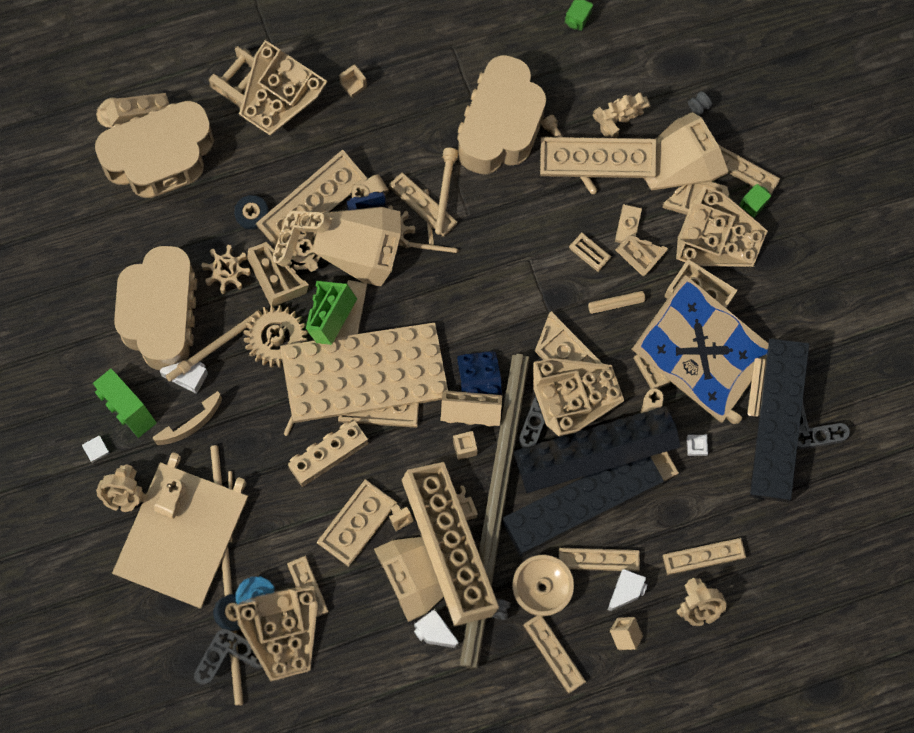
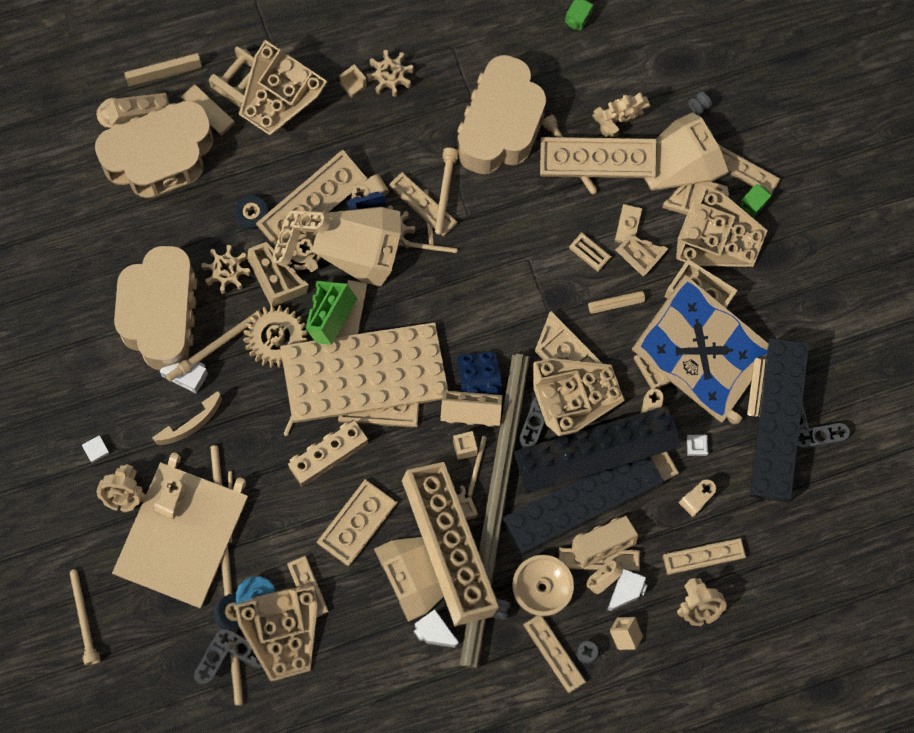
(90, 655): none -> tan piece
(124, 403): bright green wedge -> none
(163, 69): none -> tan tile
(217, 117): none -> tan tile
(386, 79): none -> tan gear
(400, 517): tan tile -> none
(477, 465): none -> tan axle
(585, 657): none -> dark grey wheel
(604, 541): none -> tan brick
(604, 576): none -> tan beam
(696, 499): none -> tan piece

